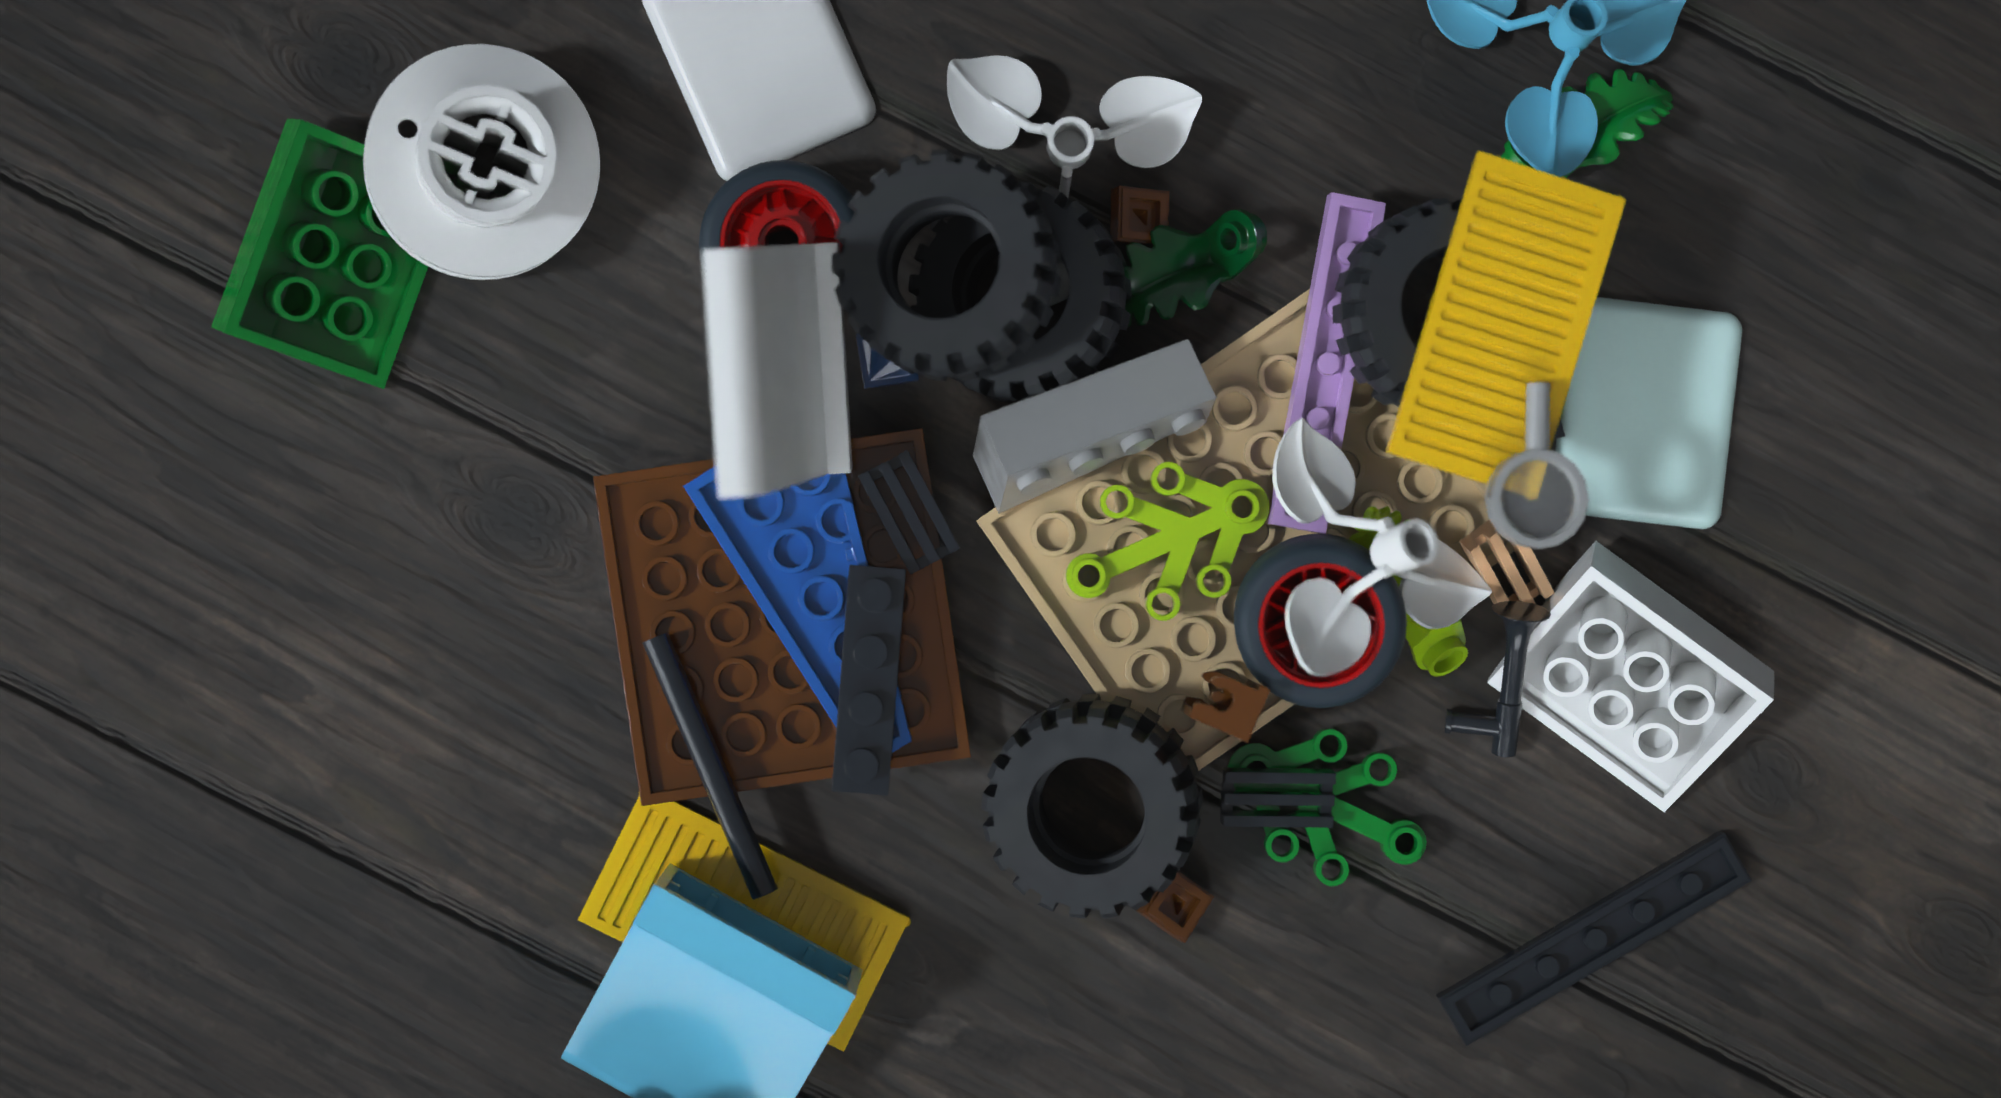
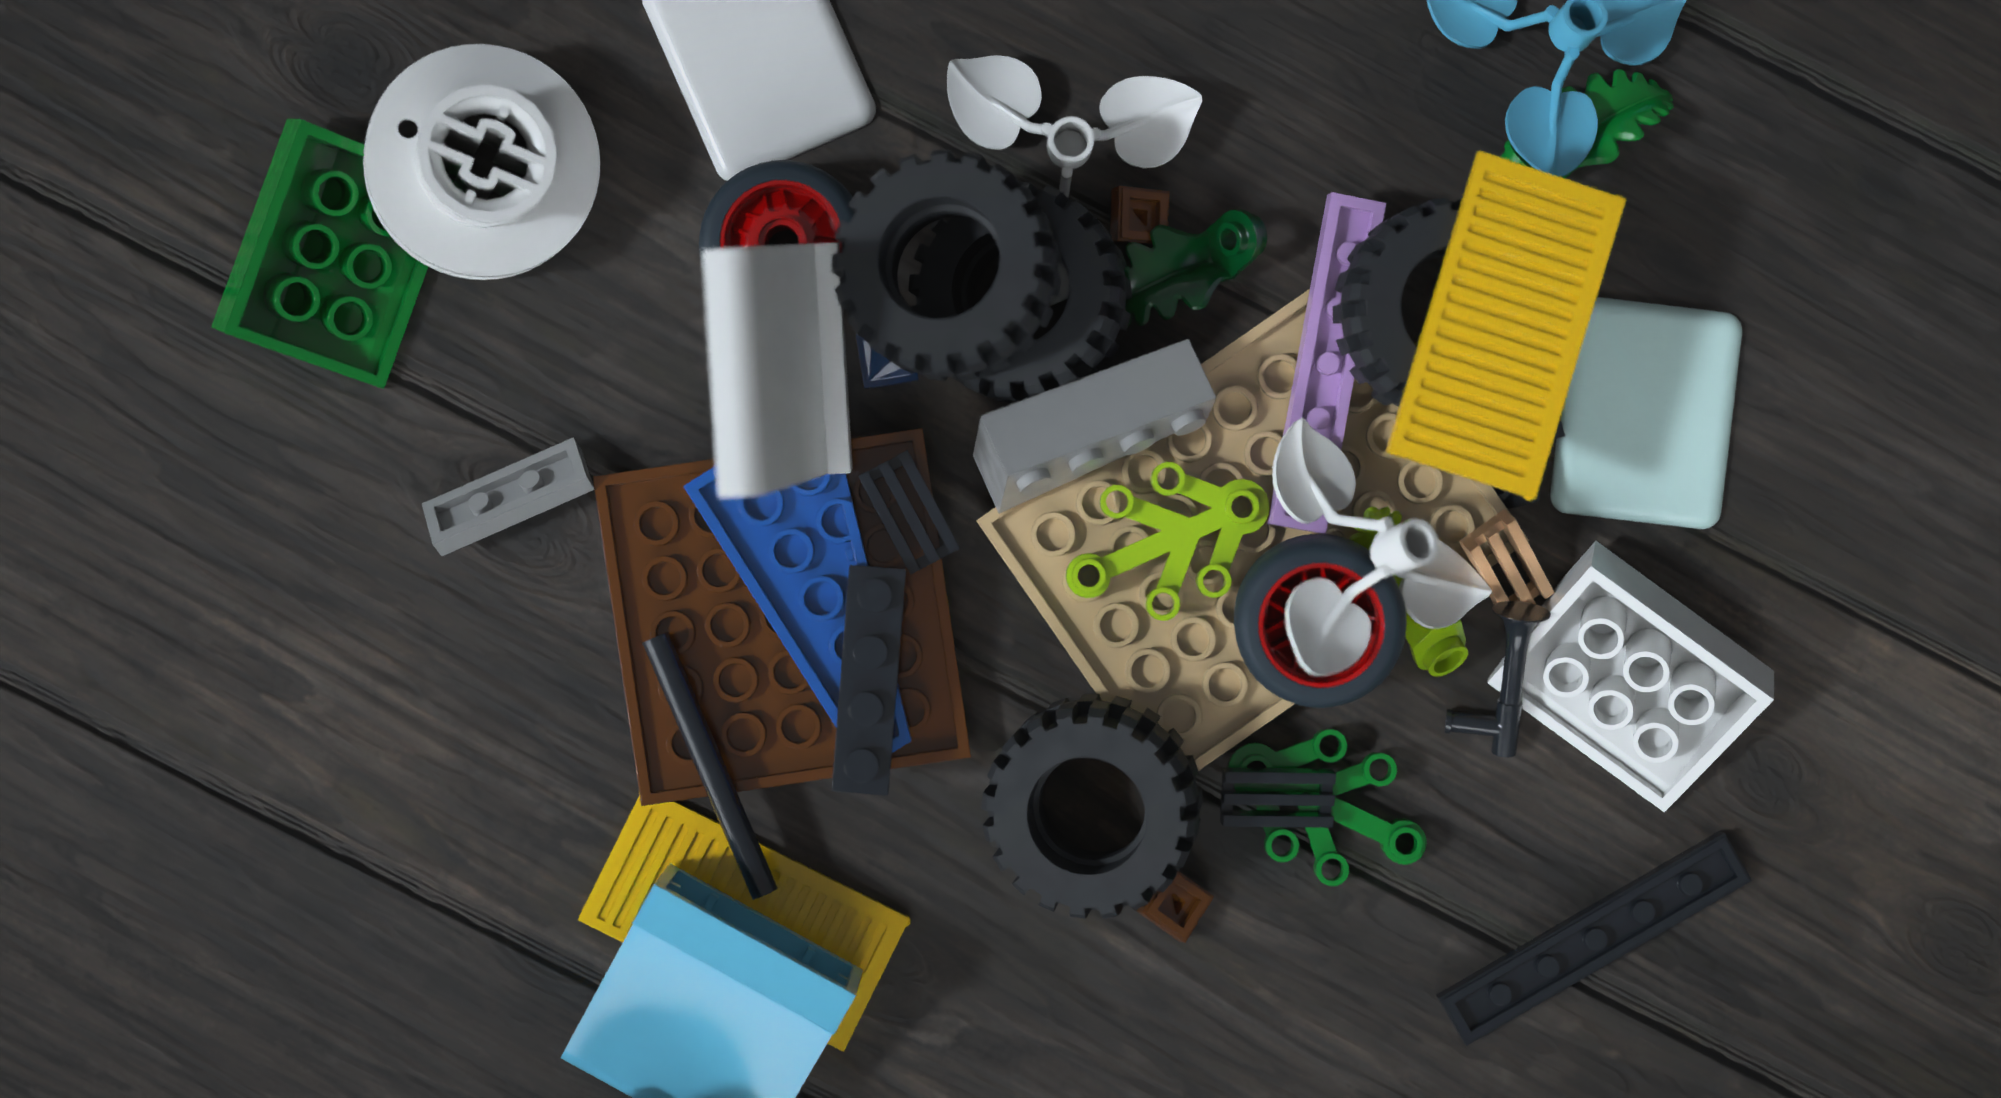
(507, 496): none -> light grey plate
(1235, 707): reddish brown hinge -> none
(1536, 493): piece -> none

